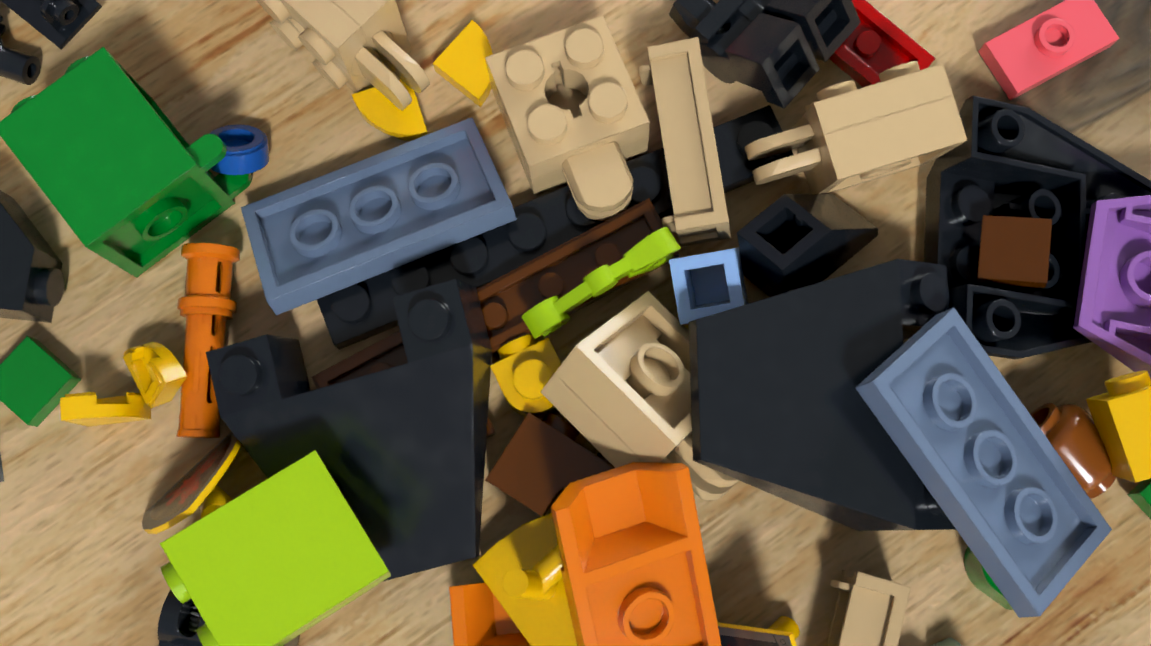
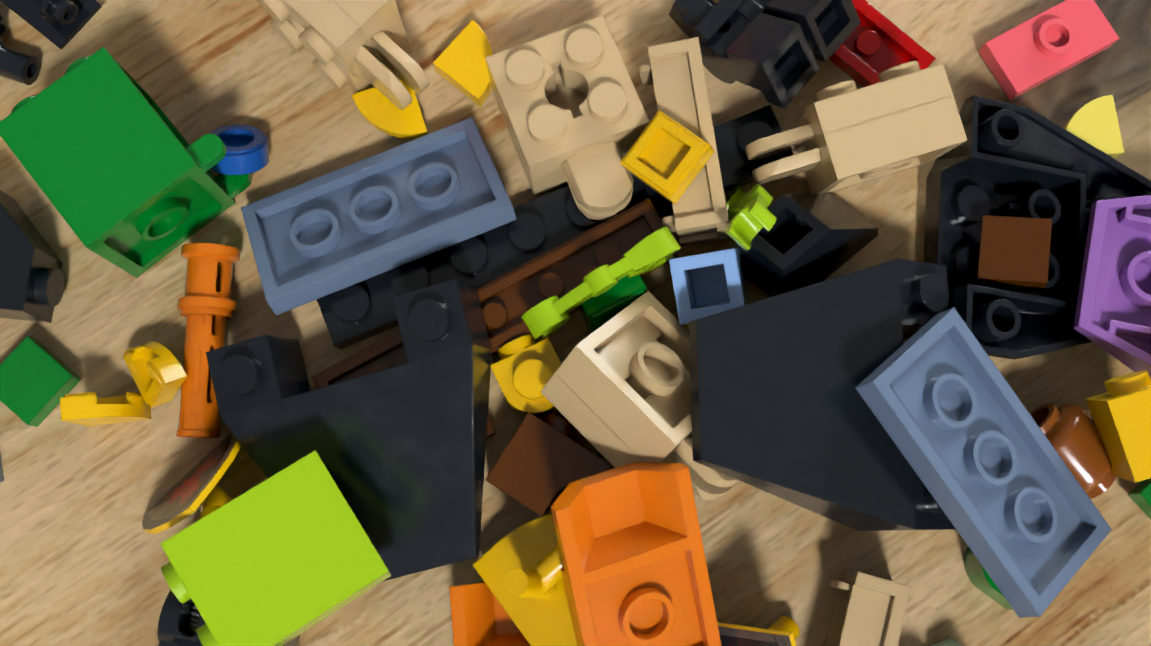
(602, 308): none -> green tile
(667, 157): none -> yellow tile
(748, 214): none -> lime piece
(1098, 126): none -> light yellow tile

